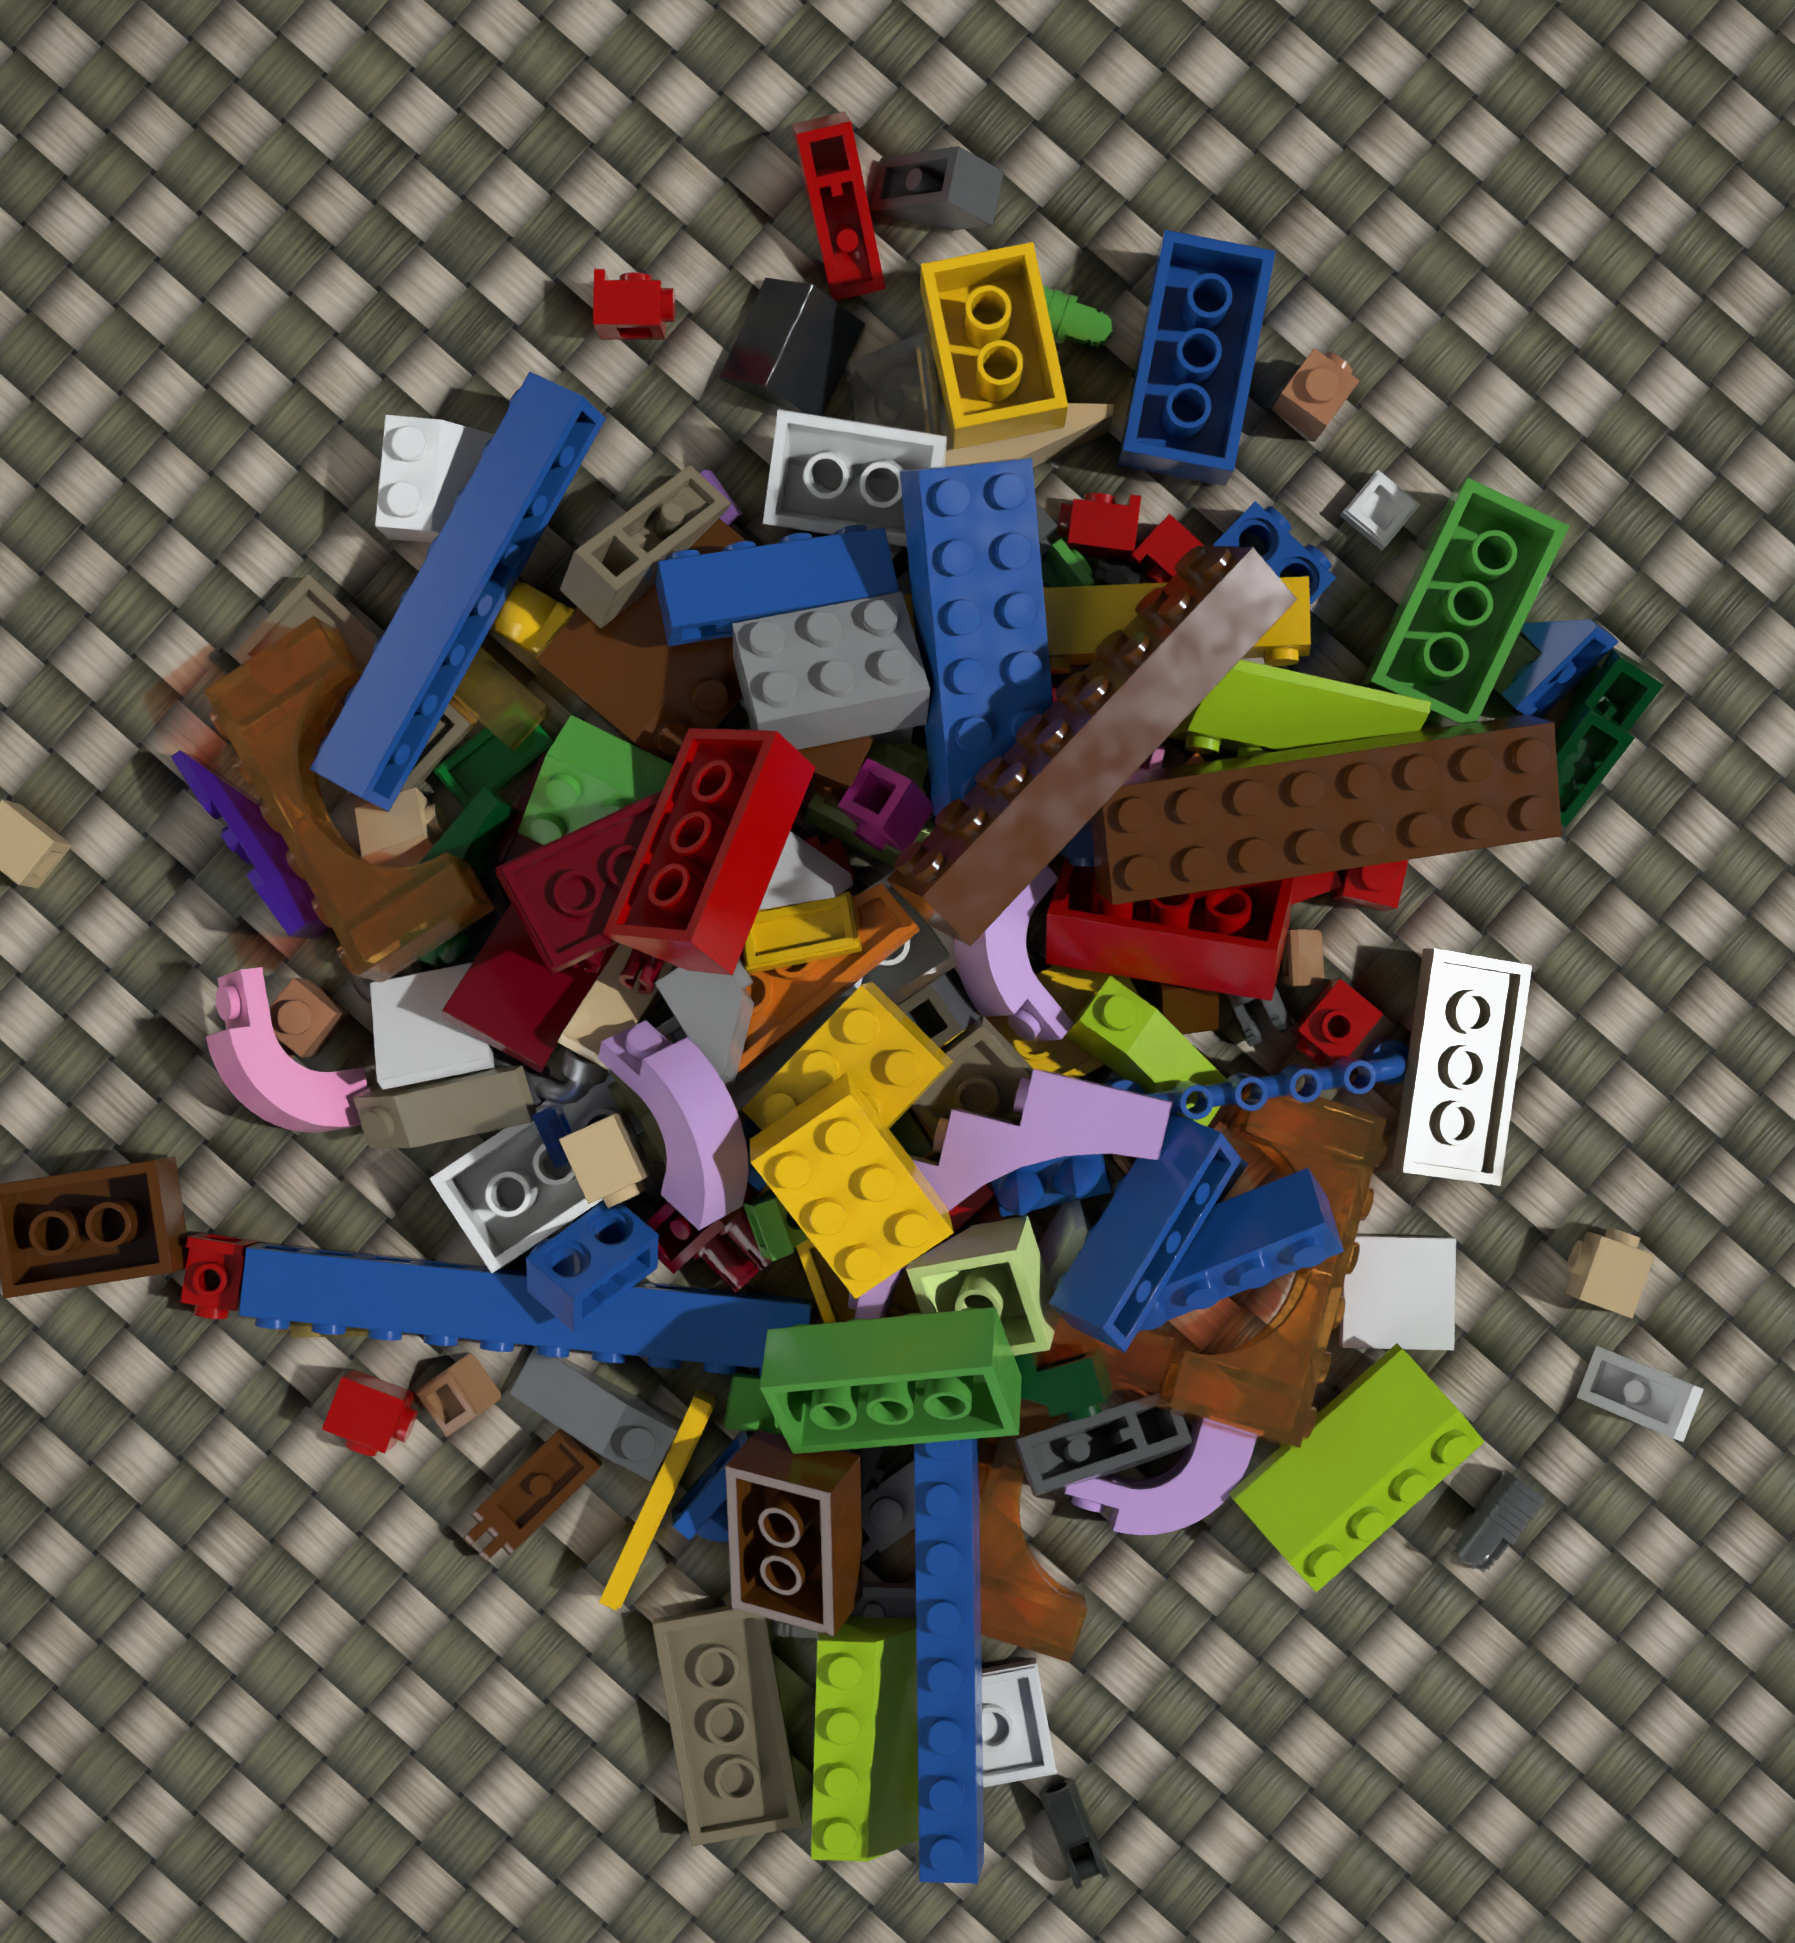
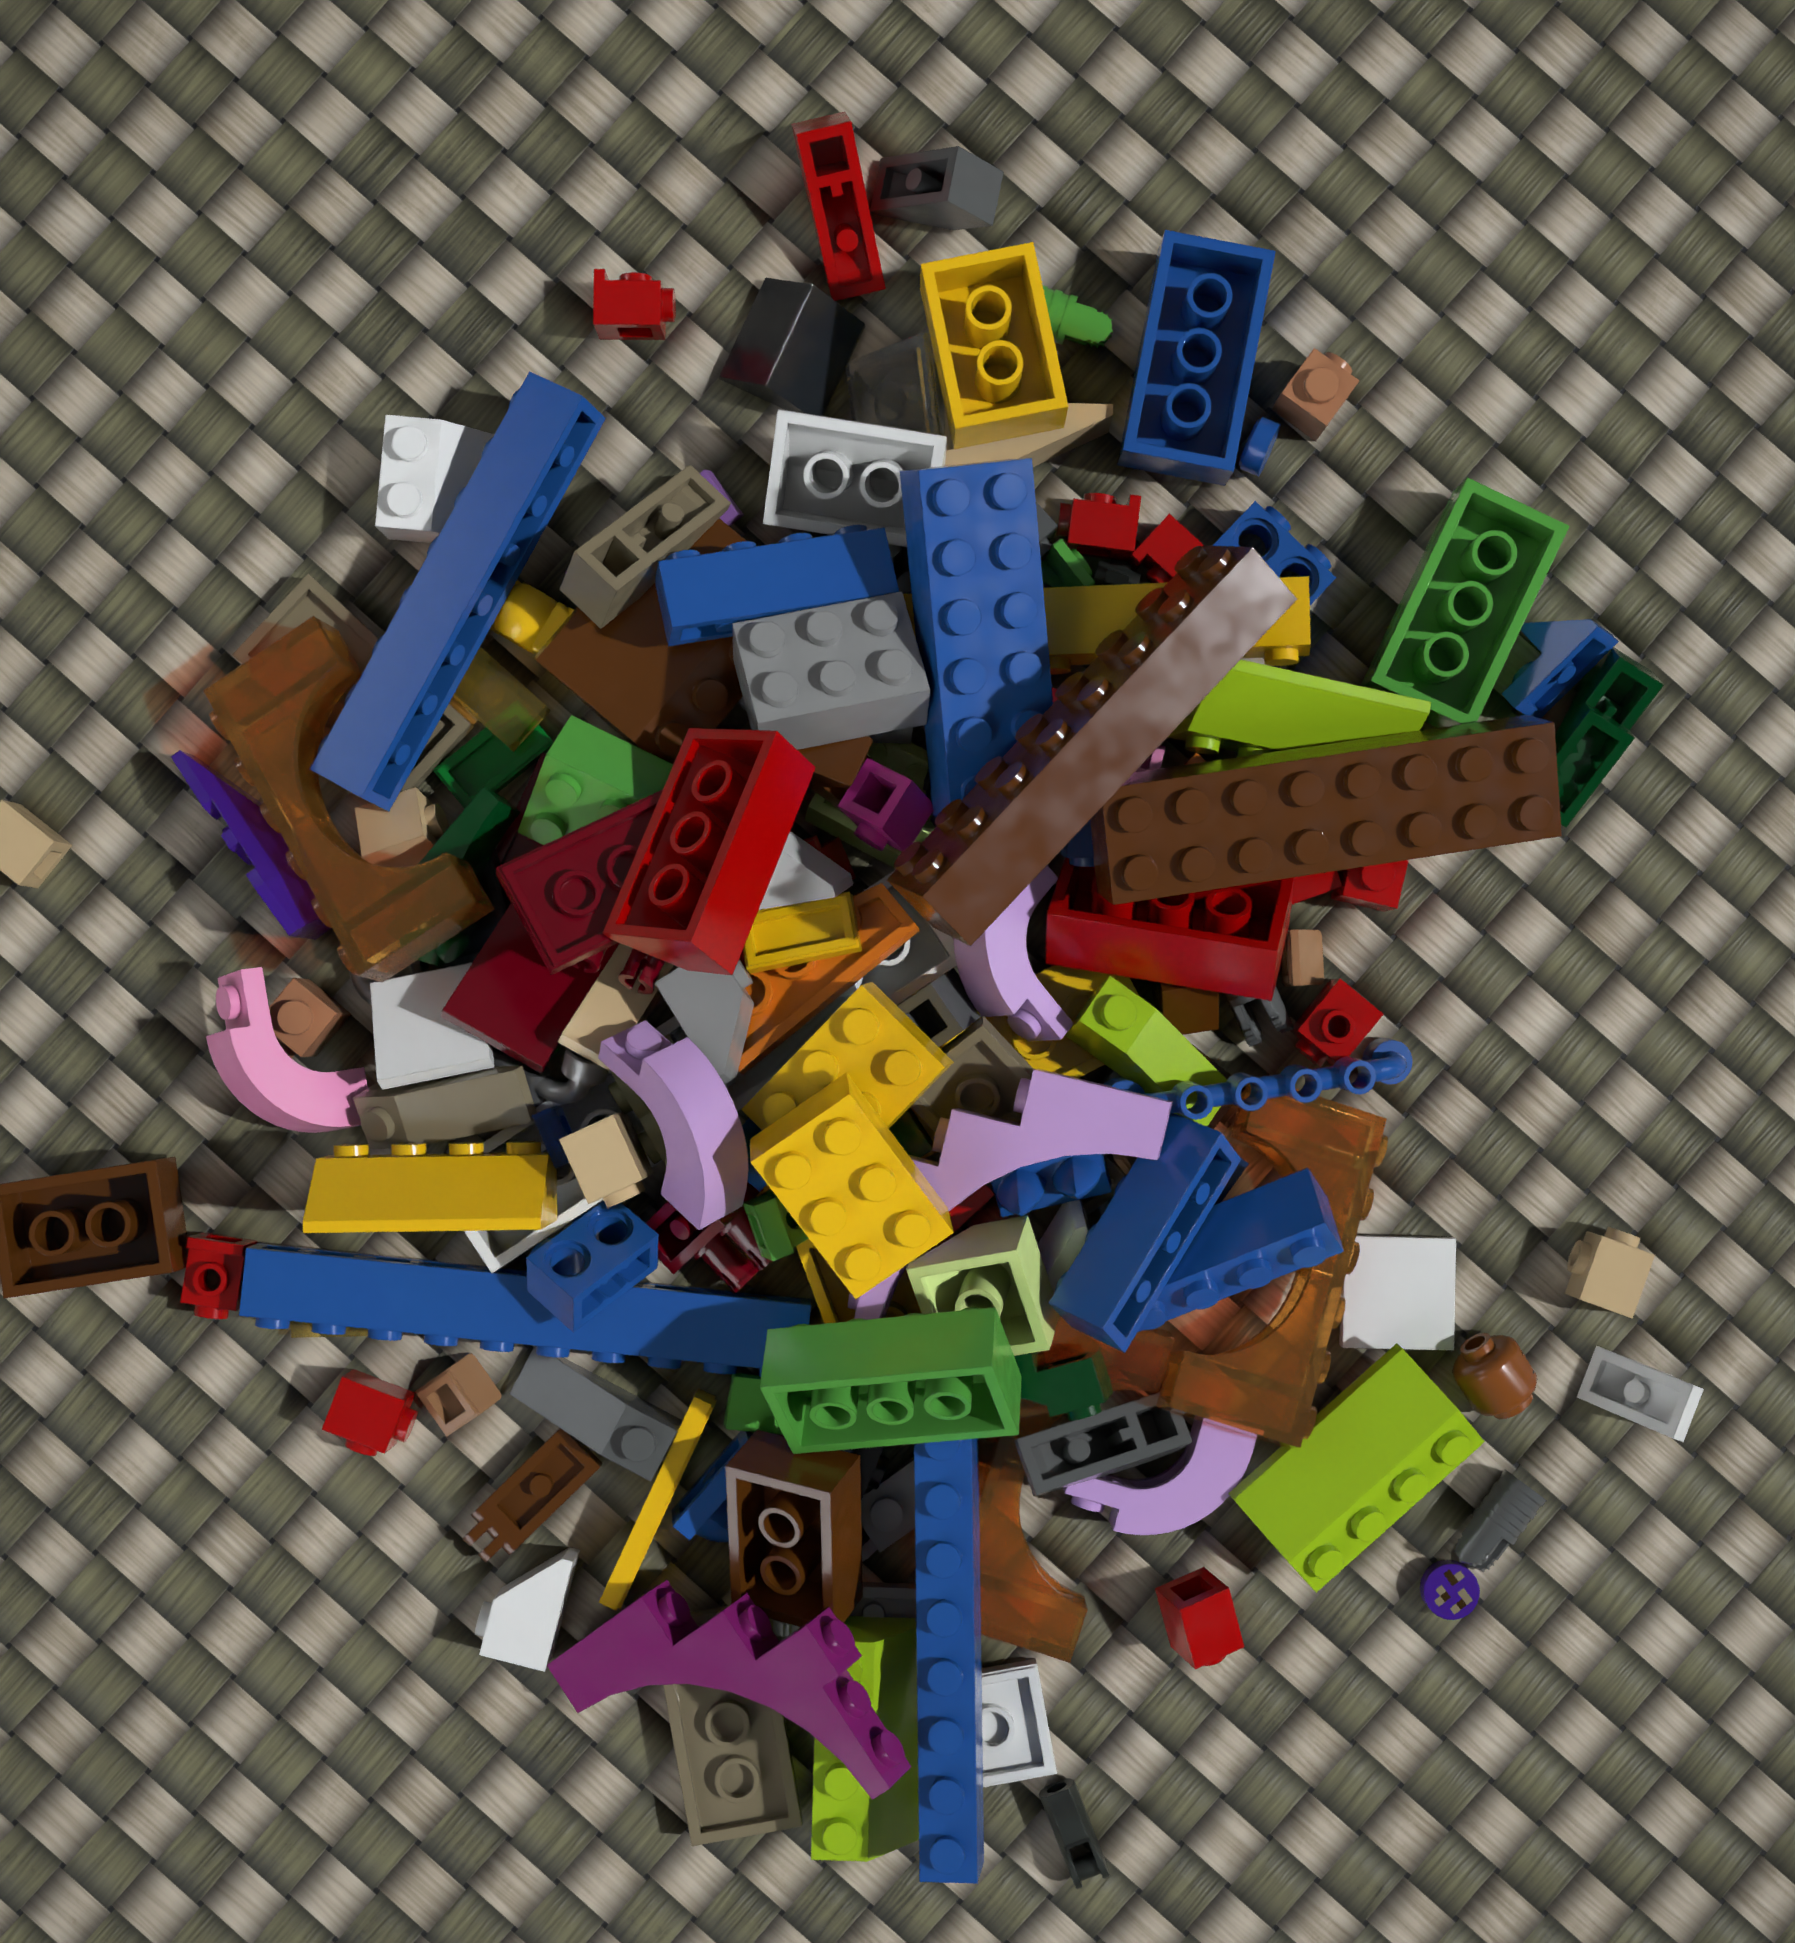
(432, 1190): none -> yellow slope
(528, 1614): none -> white slope
(739, 1653): none -> magenta arch
(1199, 1618): none -> red brick
(1259, 446): none -> blue tile
(1380, 510): white tile -> none
(1449, 1589): none -> dark purple tile
(1461, 1067): plate -> none
(1495, 1375): none -> dark orange head

